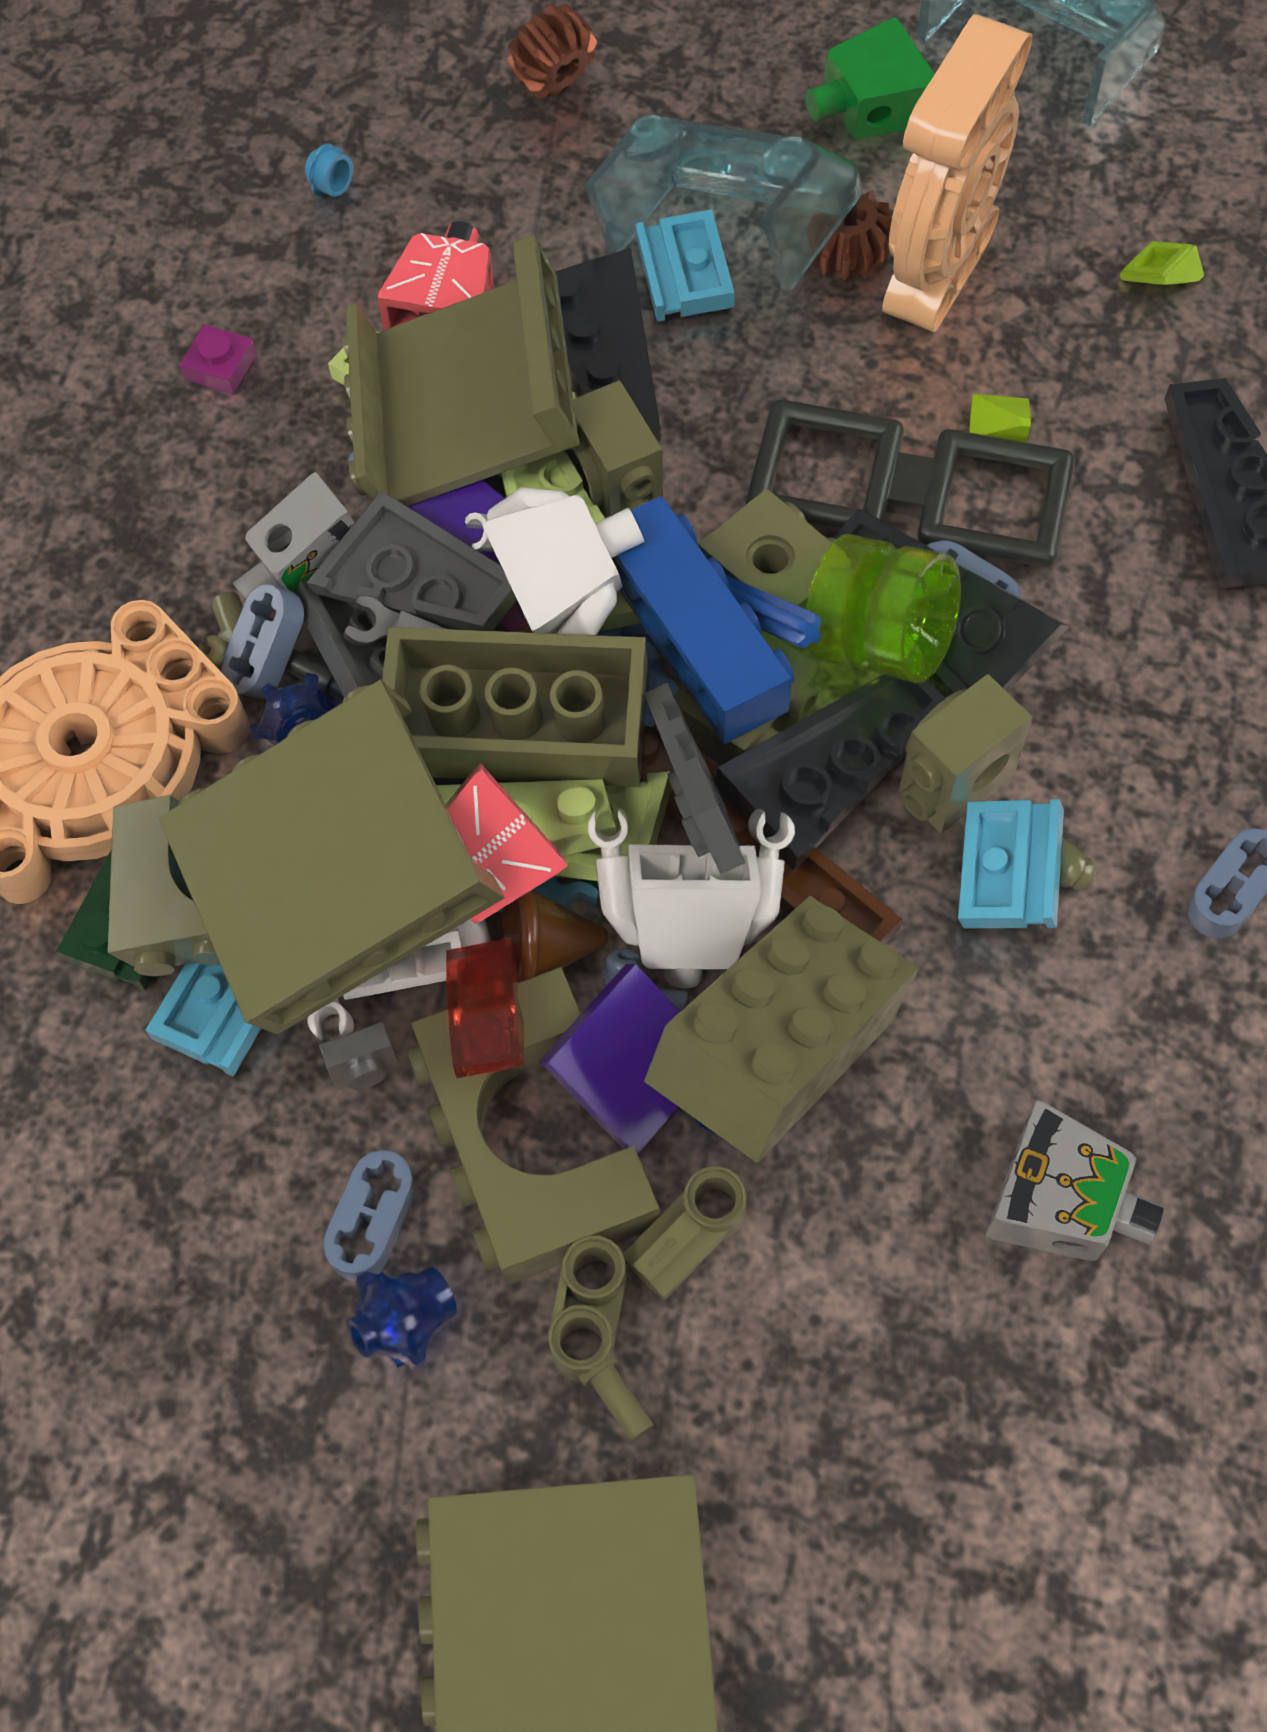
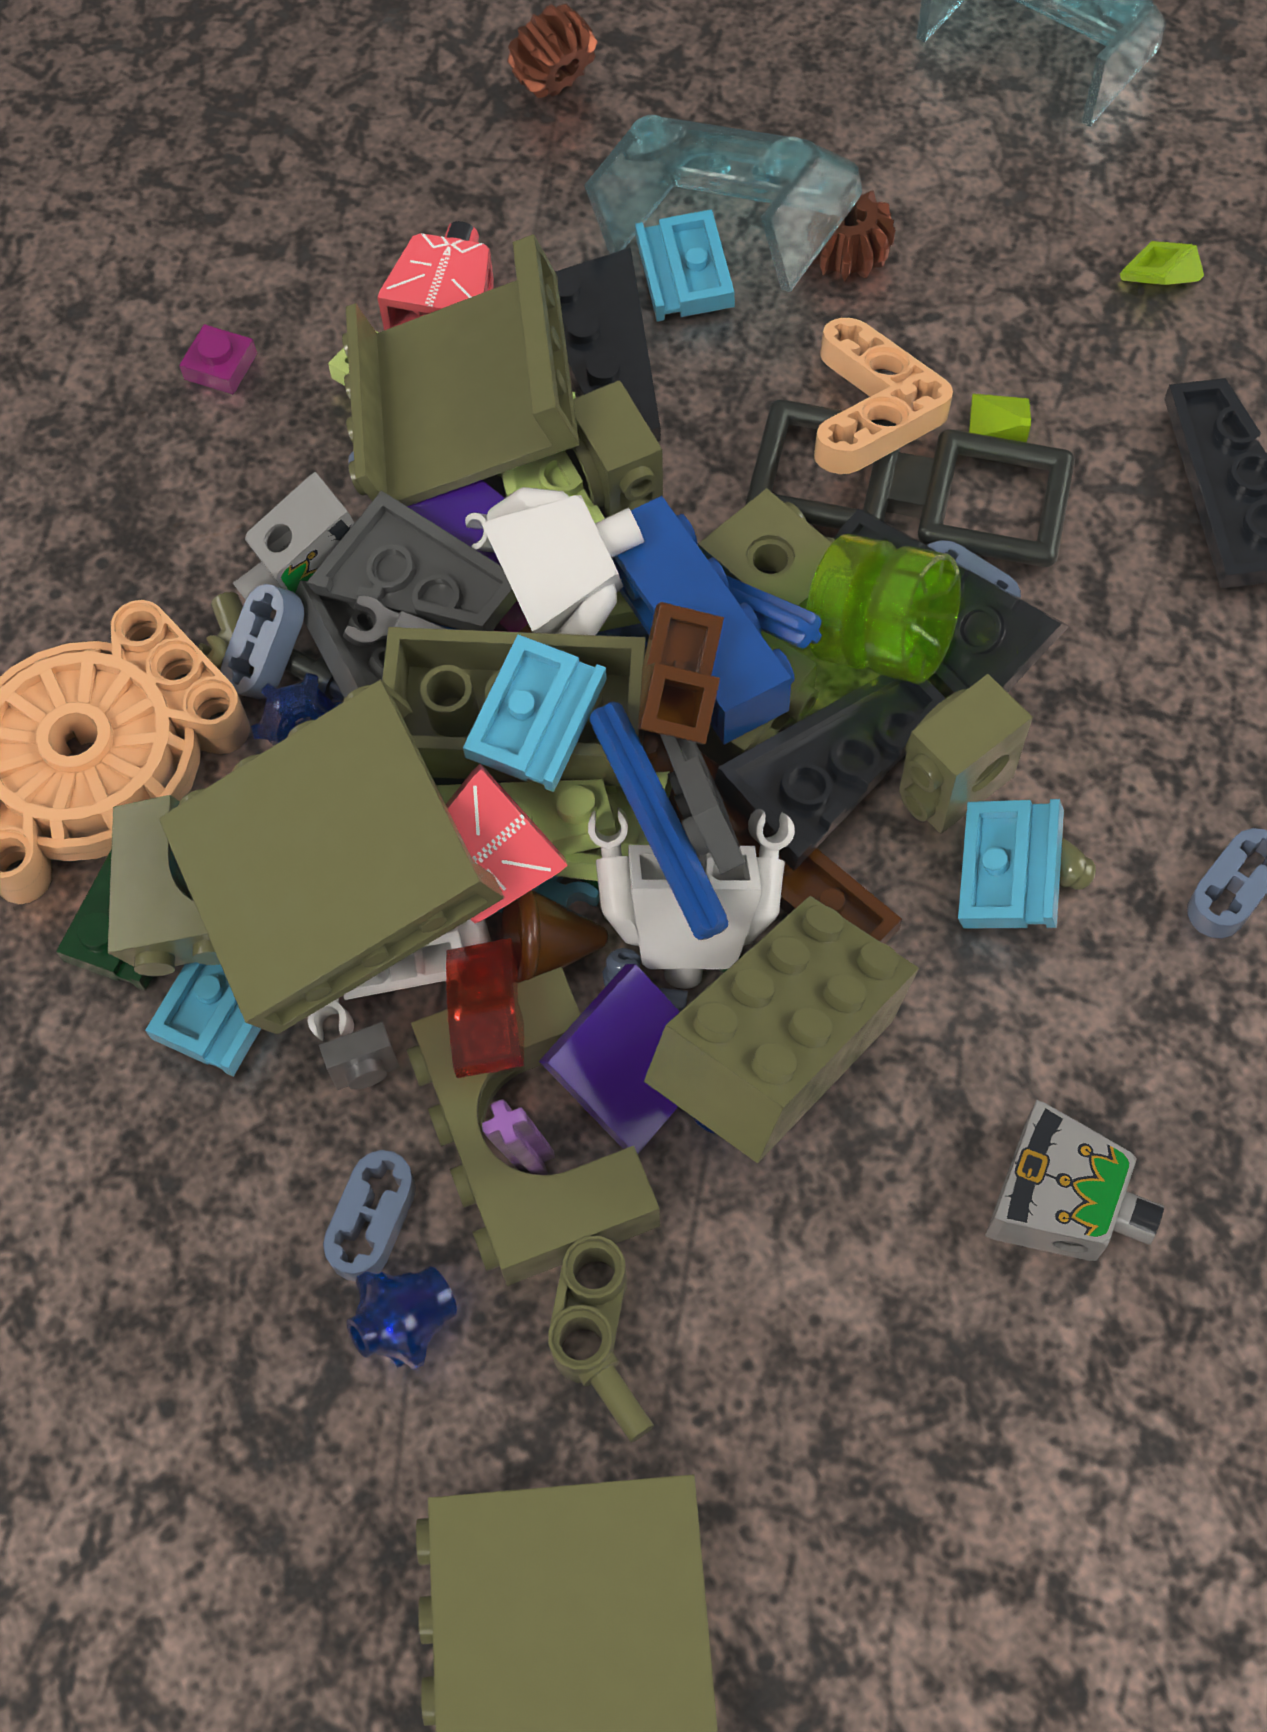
(329, 170): dark azure plate -> none
(518, 1138): none -> medium lavender axle
(535, 712): none -> medium azure plate
(659, 821): none -> blue axle
(677, 673): none -> reddish brown slope
(683, 1235): olive piece -> none
(872, 81): green torso -> none
(911, 398): none -> light nougat beam
(960, 154): light nougat piece -> none

